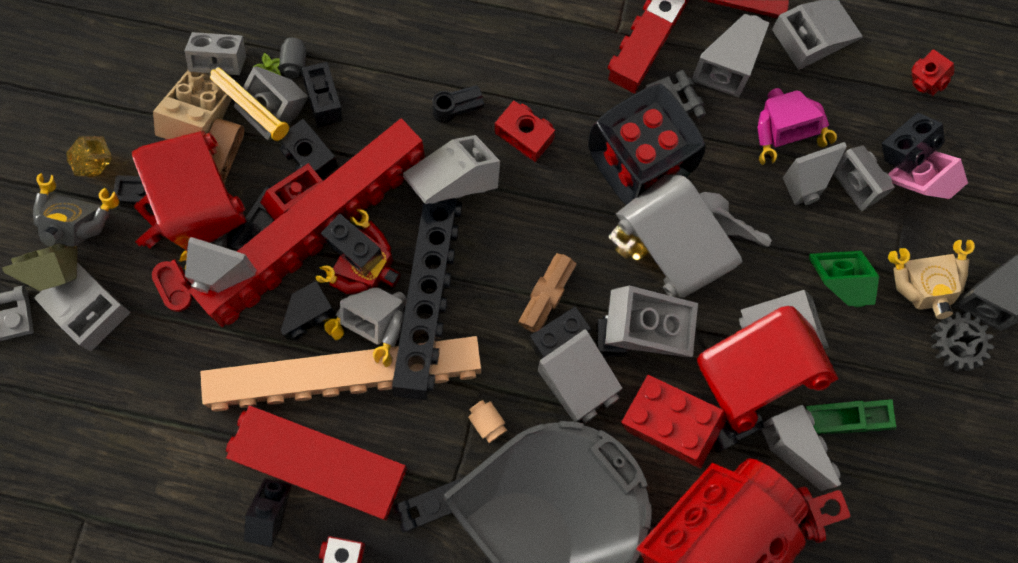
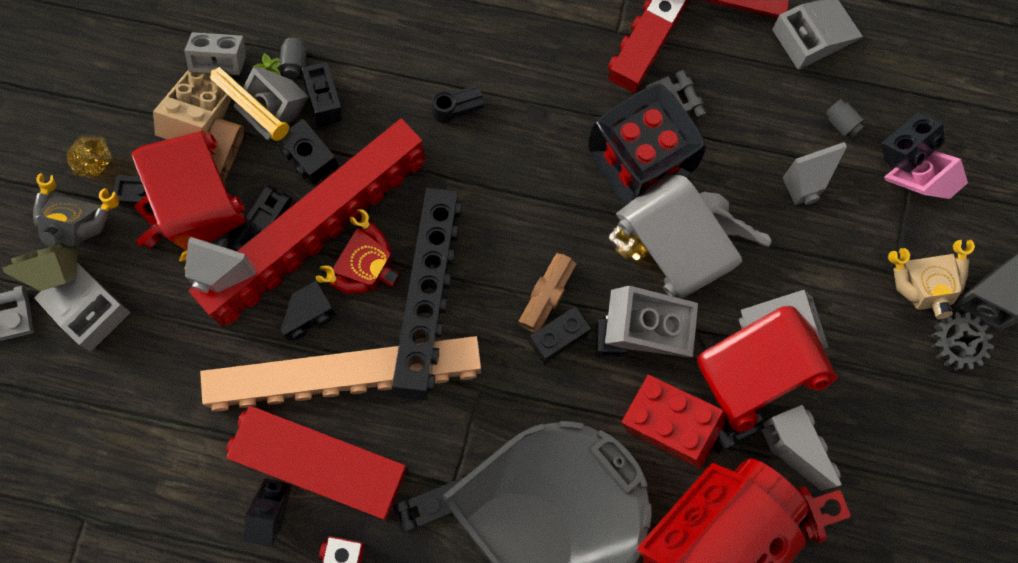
(172, 285): red bracket -> none
(290, 191): red brick -> none
(352, 245): black brick -> none
(373, 316): light grey torso -> none
(454, 171): light grey slope -> none
(487, 421): light nougat brick -> none
(532, 143): red brick -> none
(580, 377): light grey slope -> none
(731, 57): light grey slope -> none
(791, 119): dark pink torso -> none
(845, 118): none -> dark grey brick
(848, 276): green slope -> none
(853, 417): green slope -> none
(863, 177): light grey slope -> none
(932, 73): red brick -> none

